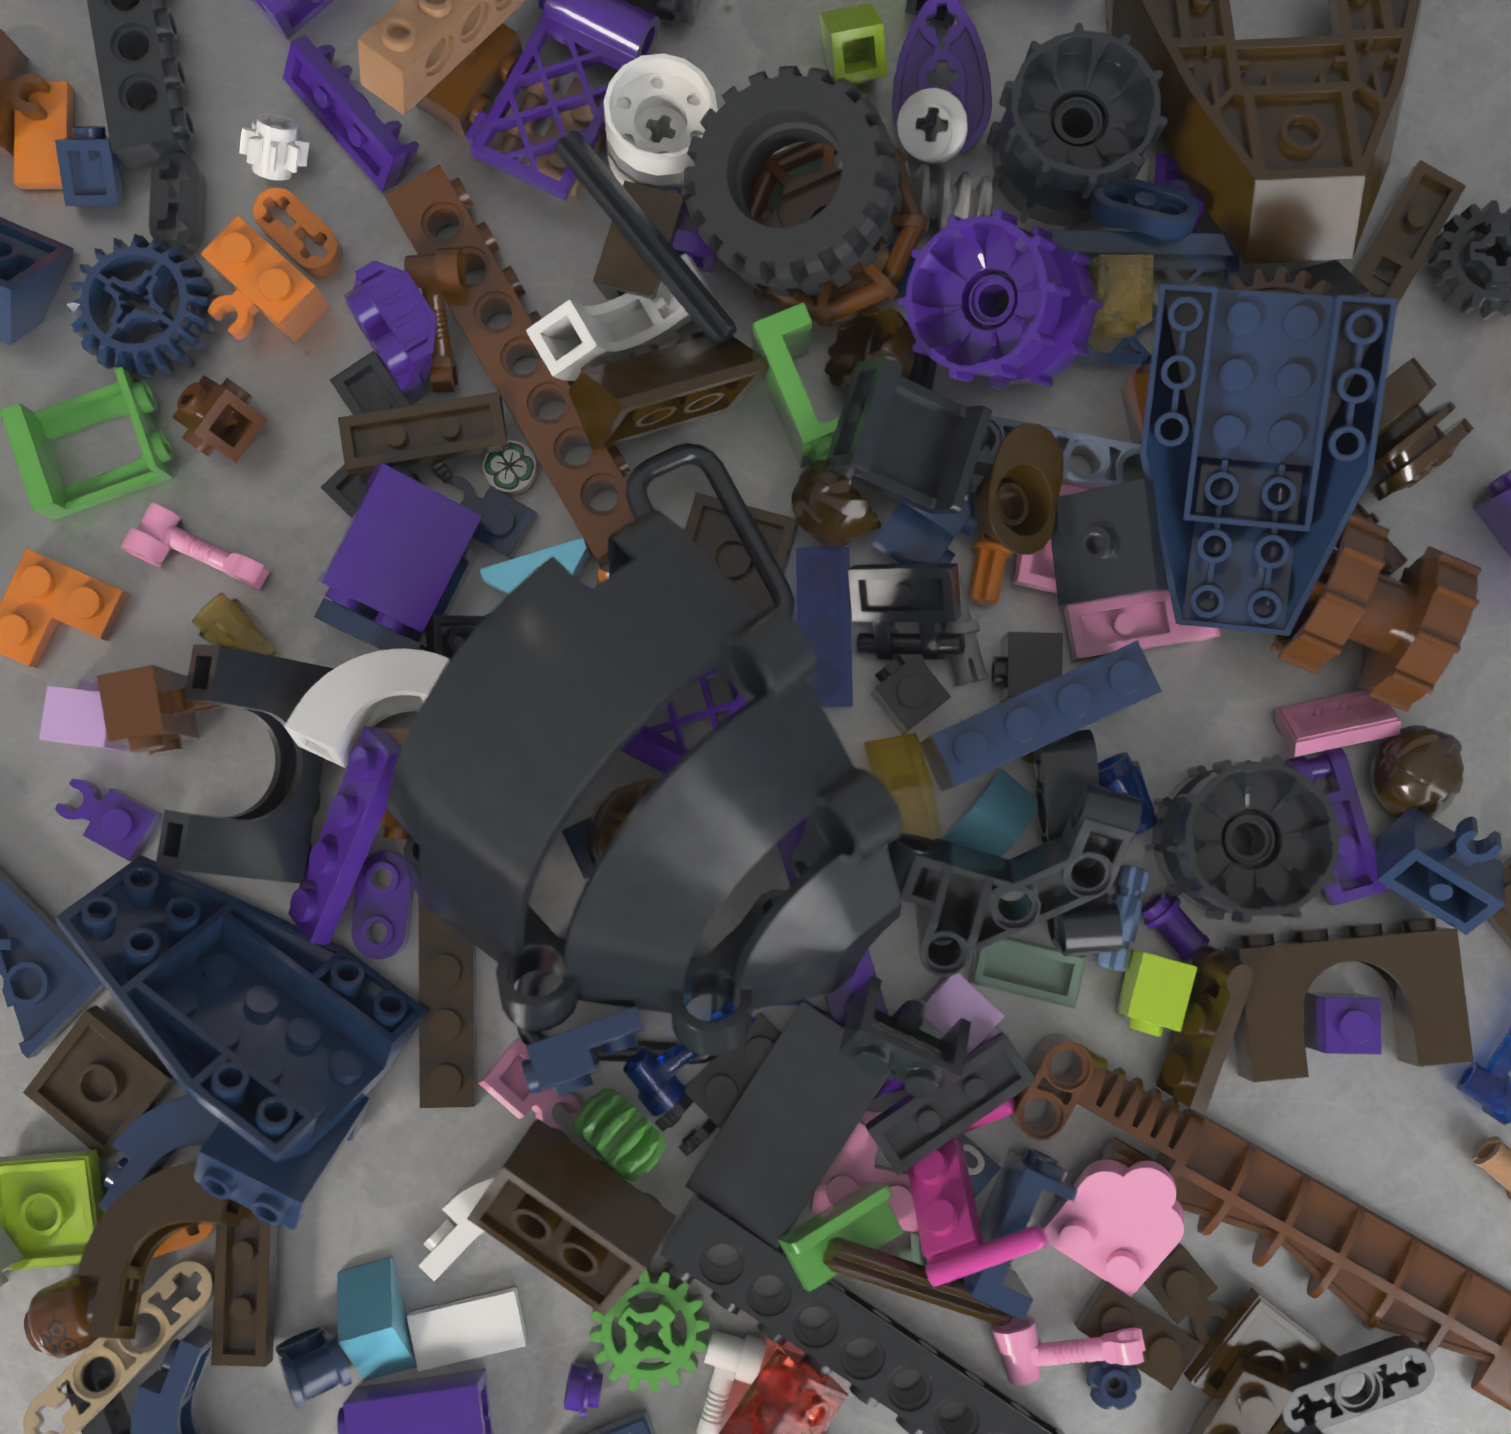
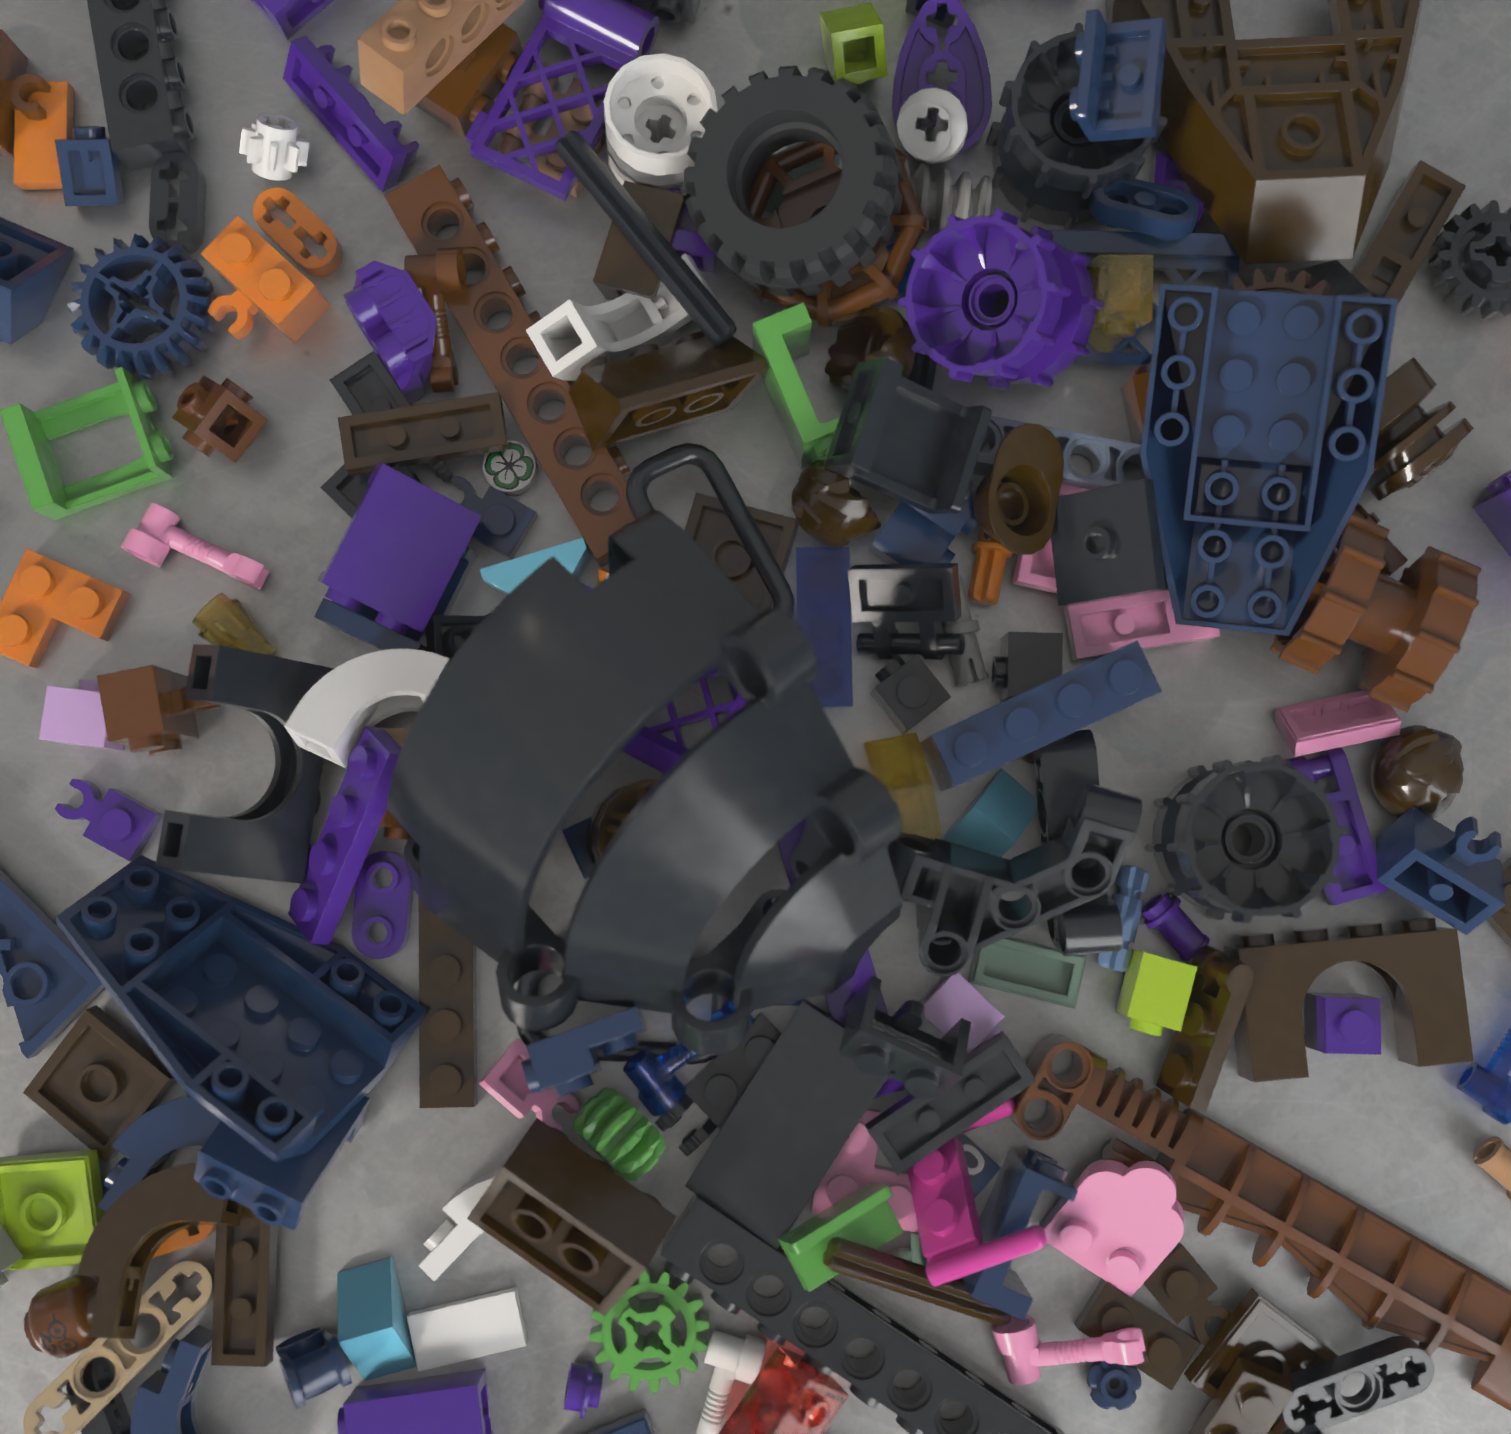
(1118, 77): none -> dark blue bracket
(1127, 777): clear blue cone -> none

